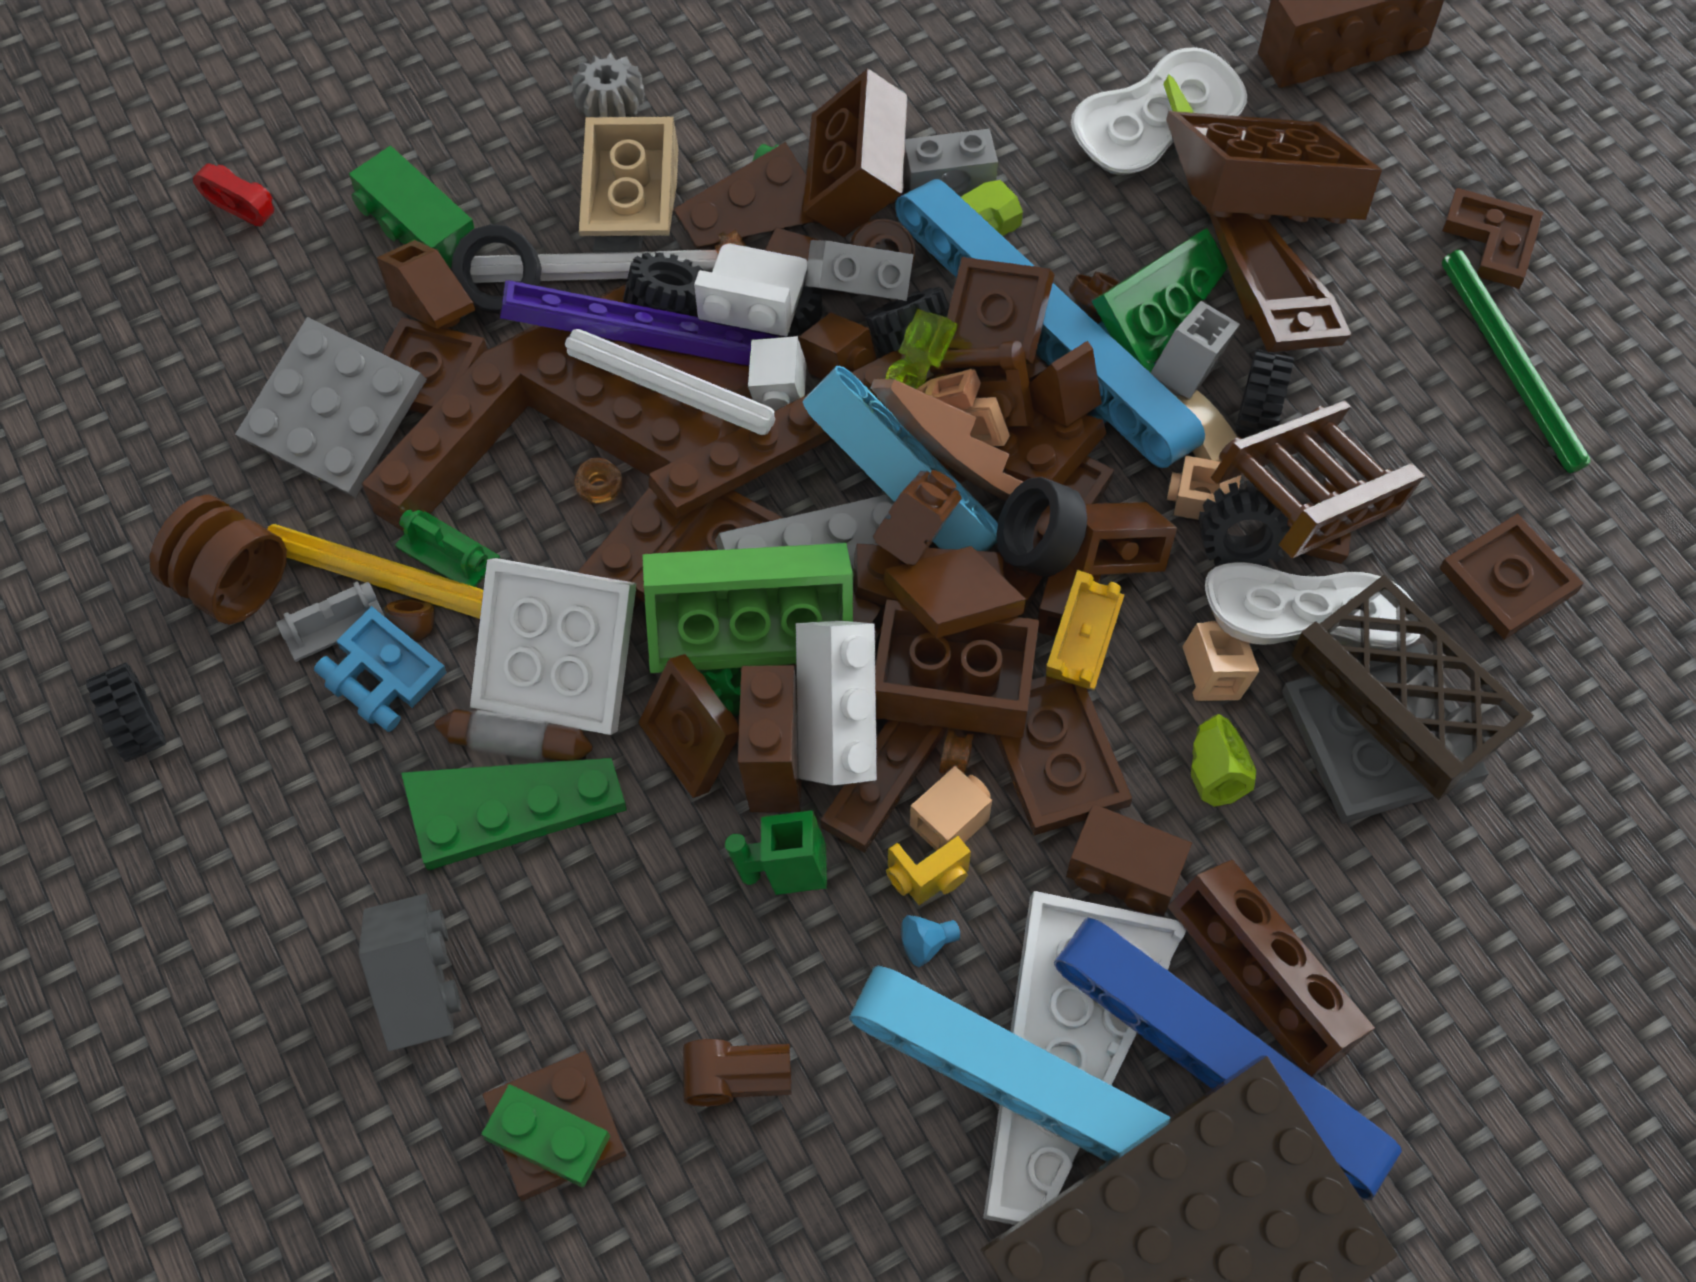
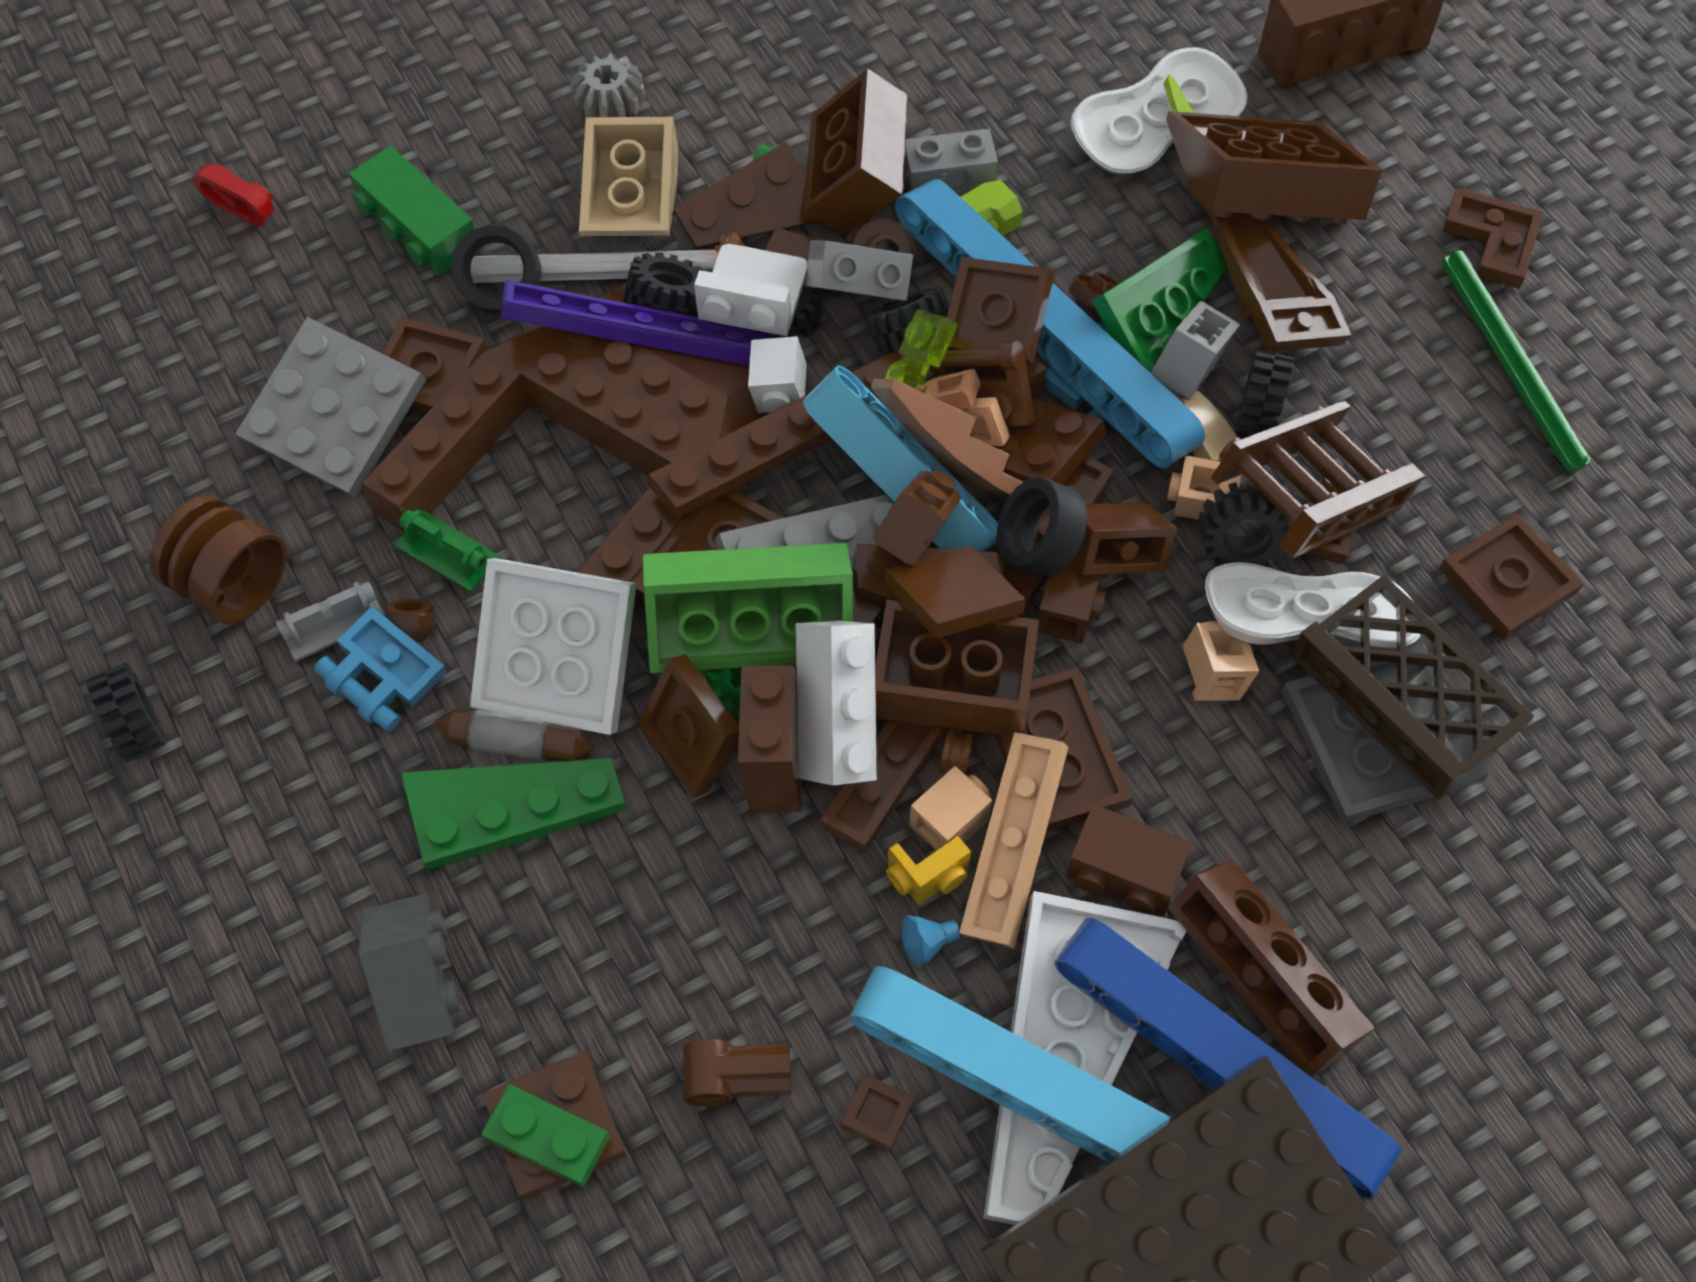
(381, 572): yellow axle -> none
(424, 285): reddish brown slope -> none
(598, 470): clear orange plate -> none
(670, 382): white axle -> none
(789, 853): green brick -> none
(836, 343): reddish brown brick -> none
(877, 1112): none -> reddish brown plate
(1014, 840): none -> light nougat plate
(1068, 386): reddish brown slope -> none
(1085, 631): yellow hinge -> none
(1221, 763): lime rock -> none

